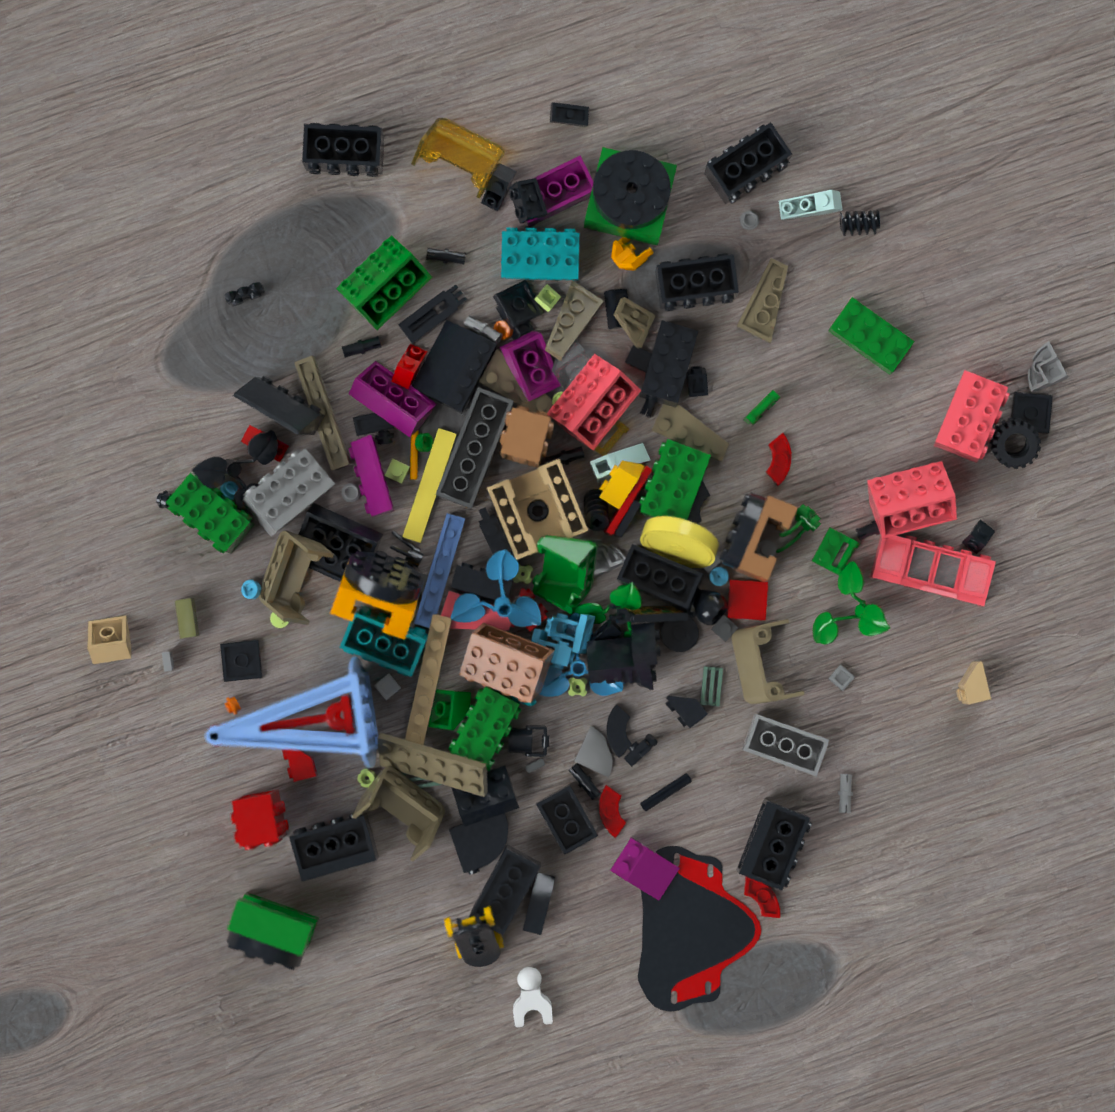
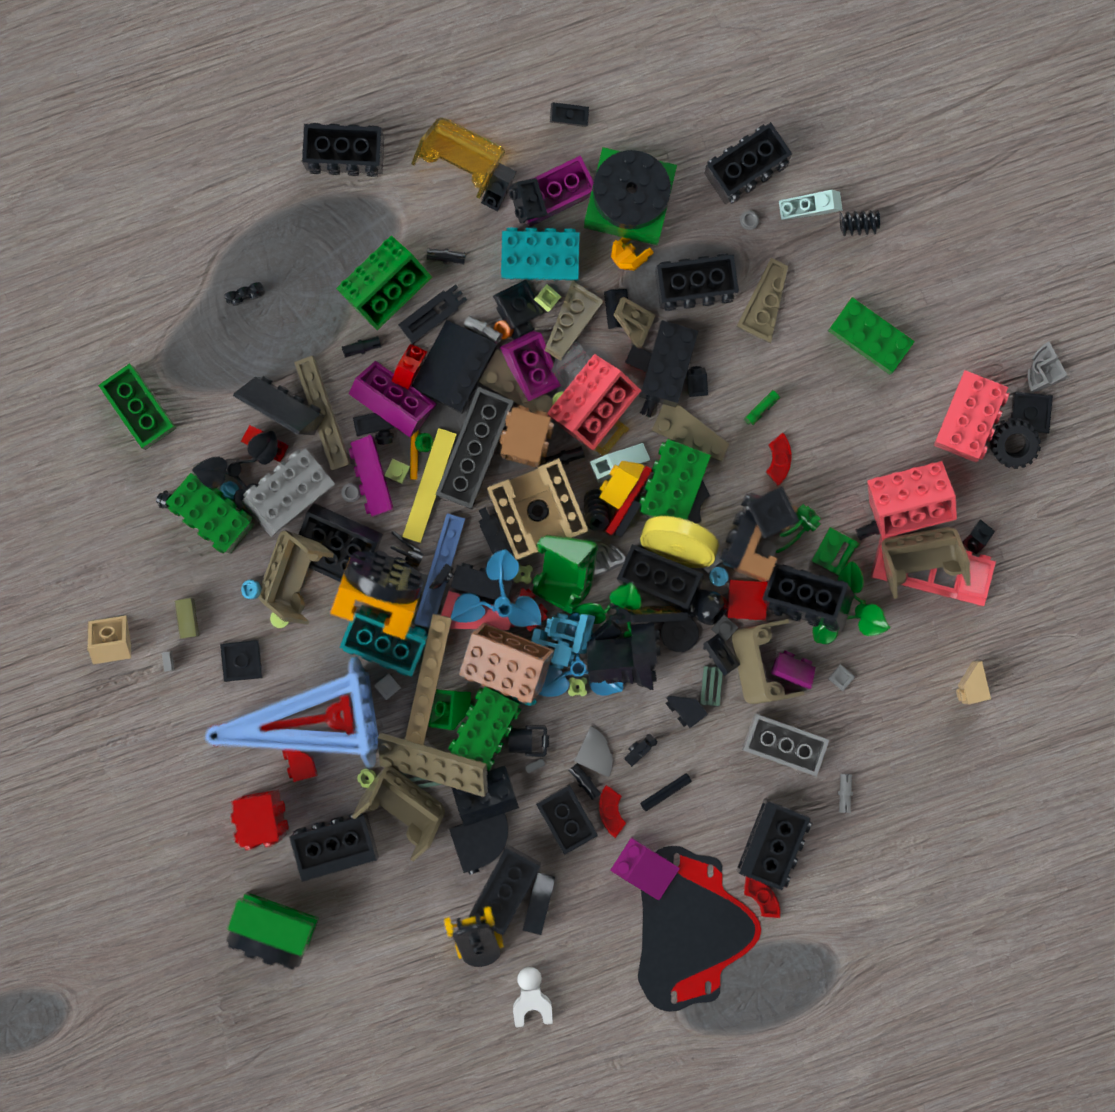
(137, 406): none -> green brick
(232, 705): orange plate -> none
(444, 576): none -> black plate
(617, 731): black tile -> none
(721, 654): none -> black plate
(773, 512): none -> black tile
(794, 670): none -> magenta slope
(808, 597): none -> black brick
(924, 552): none -> dark tan windscreen

